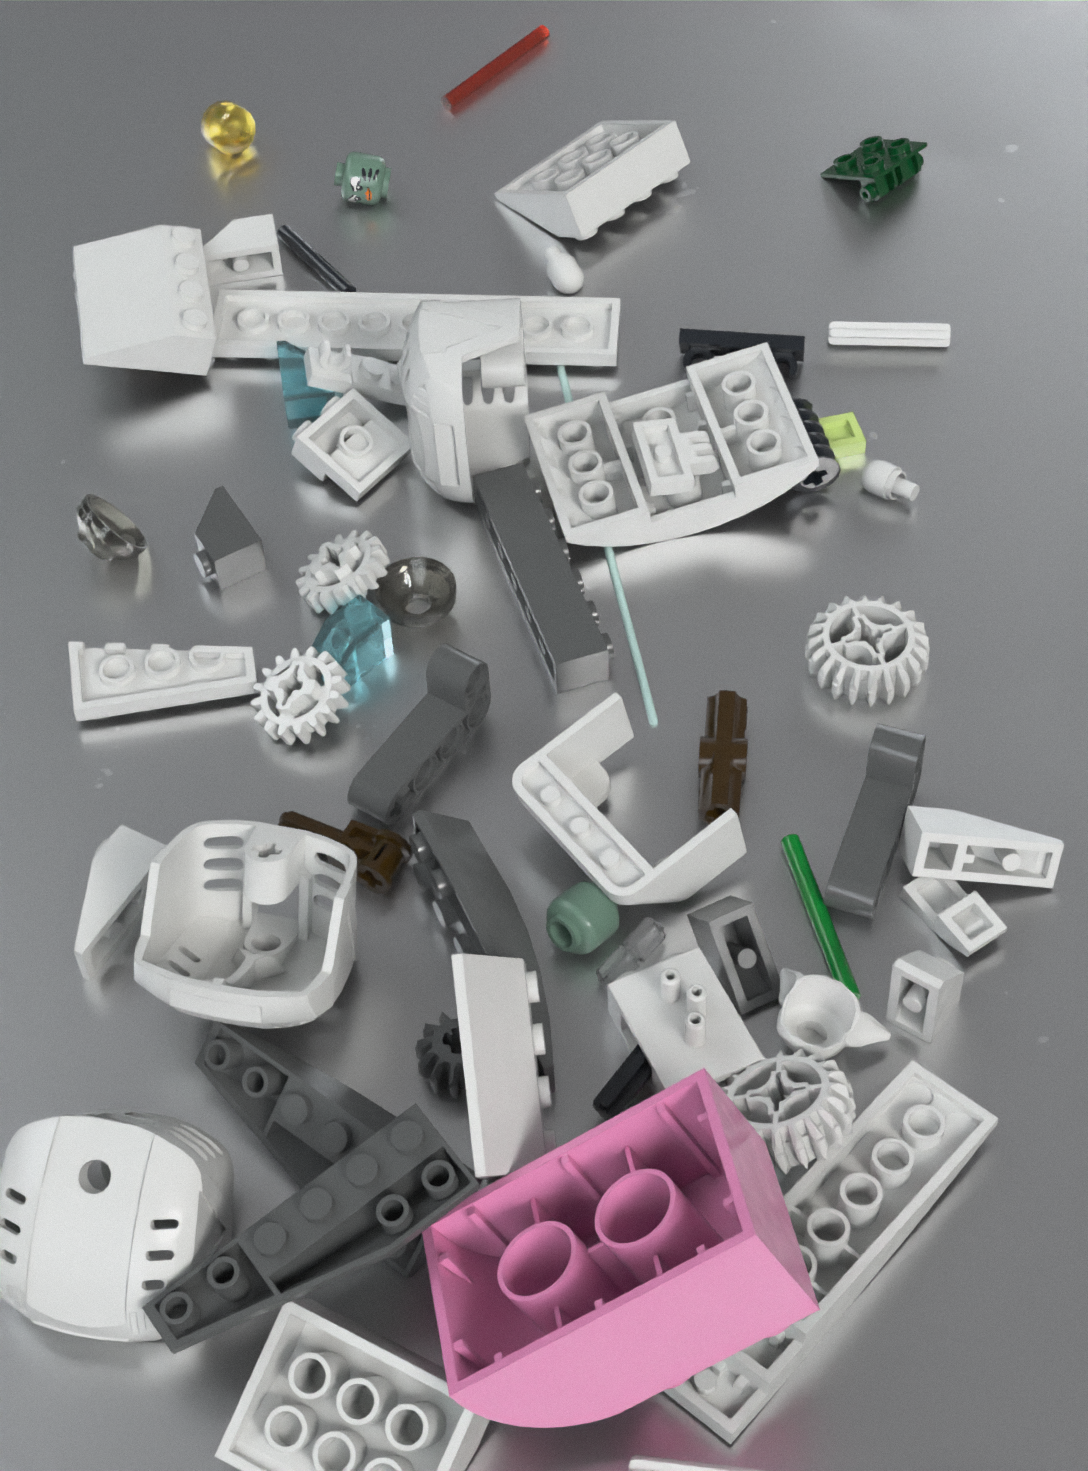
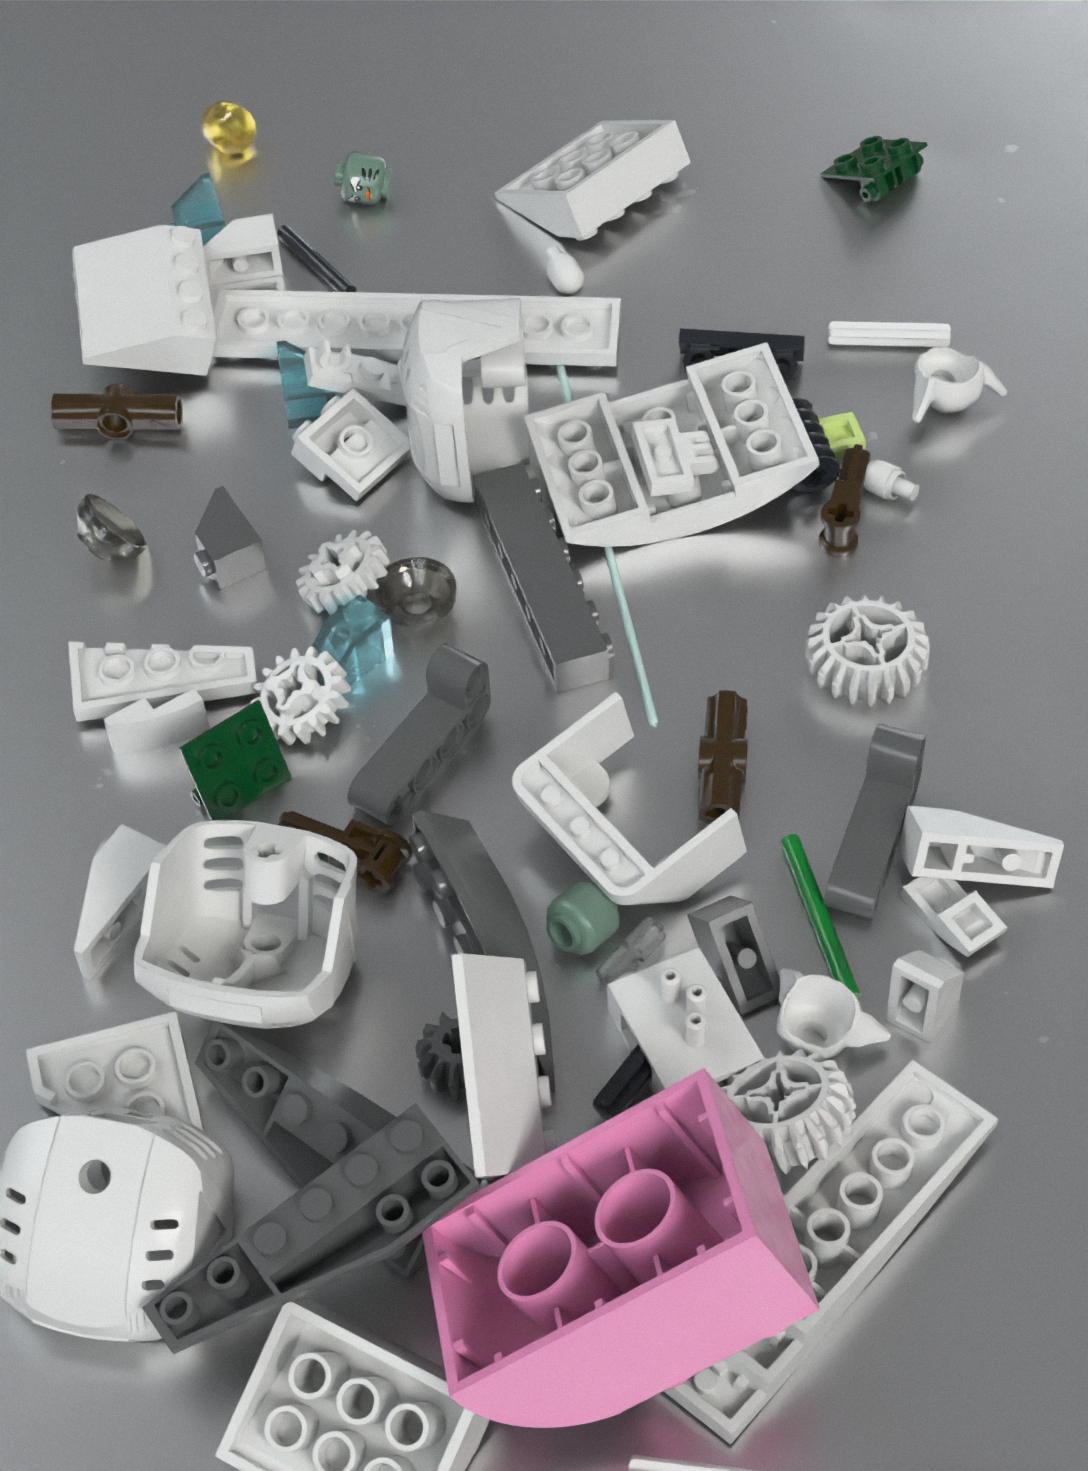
(117, 411): none -> dark brown piece
(118, 1067): none -> white plate
(145, 728): none -> white slope
(199, 209): none -> clear light blue slope
(234, 762): none -> dark green hinge
(495, 67): clear red bar -> none
(843, 510): none -> dark brown connector
(950, 381): none -> white piece

